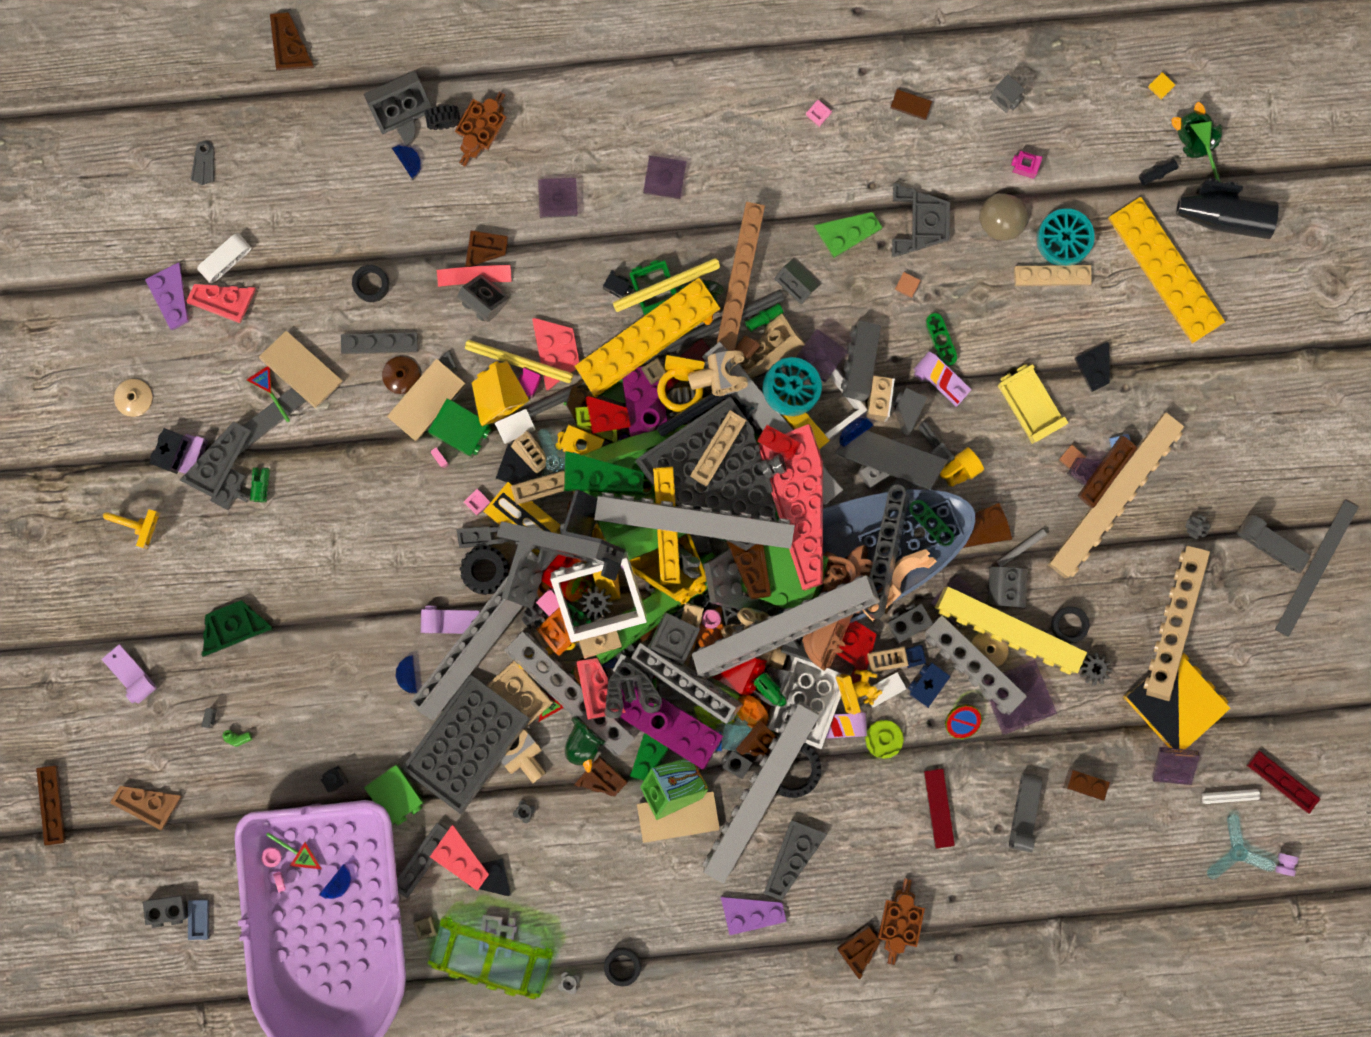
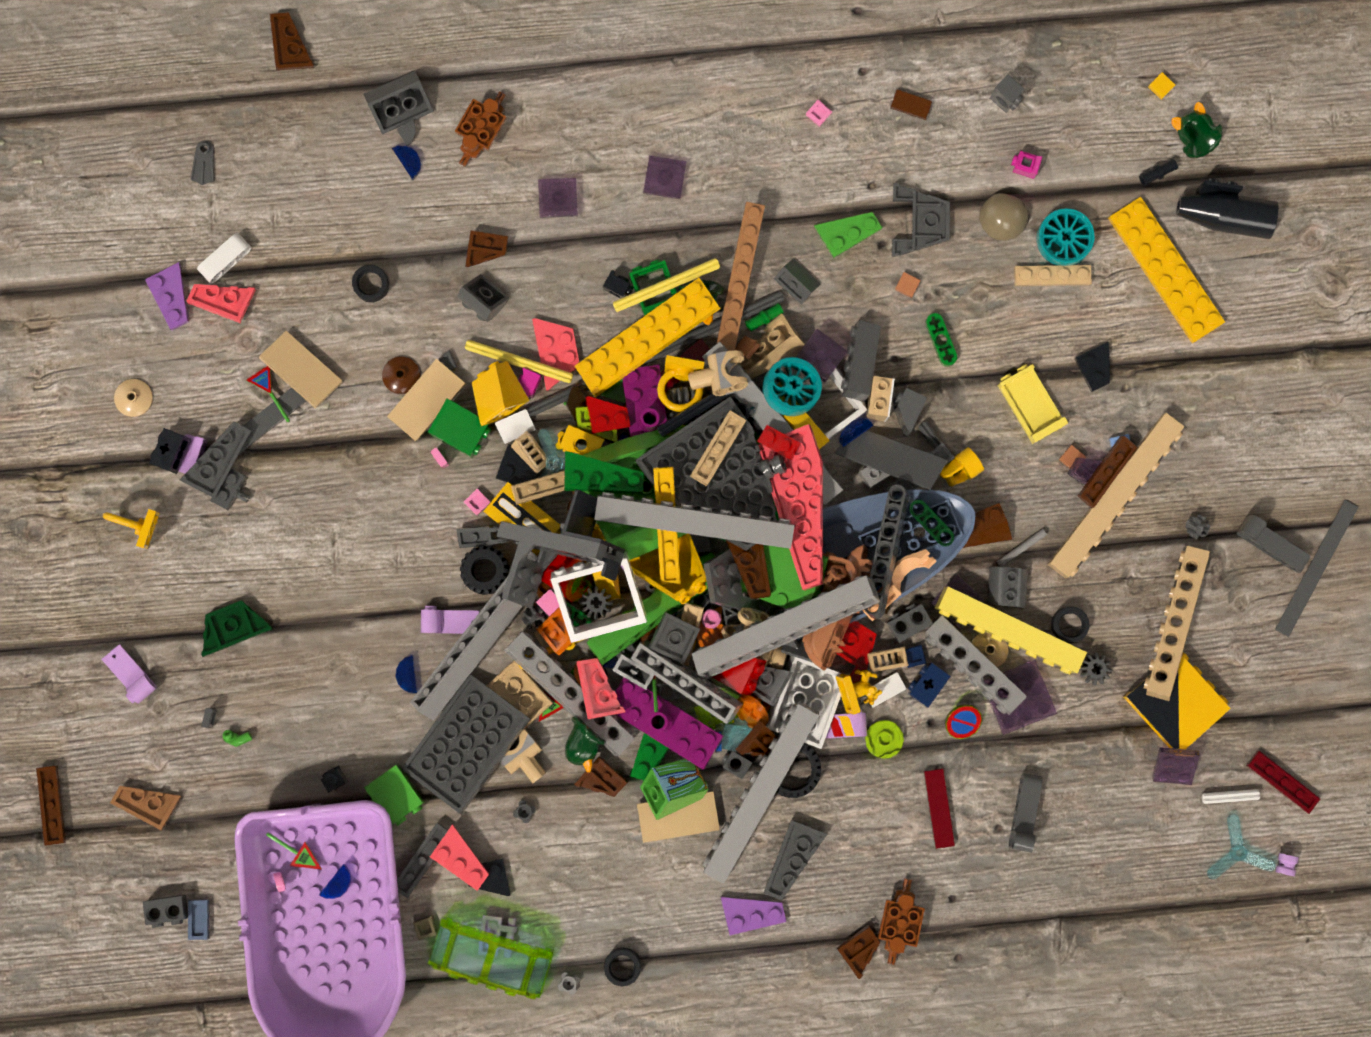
(259, 485): green hinge -> none
(271, 857): bright pink tile -> none
(379, 343): dark grey plate -> none
(442, 117): black tyre -> none
(463, 275): coral sticker -> none
(600, 644): tan plate -> none
(645, 691): dark grey connector -> none
(653, 371): dark tan tile -> none
(688, 563): dark grey hinge -> none
(770, 690): green hinge -> none
(942, 377): lavender door -> none
(1086, 784): reddish brown brick -> none
(1203, 131): bright green piece -> none

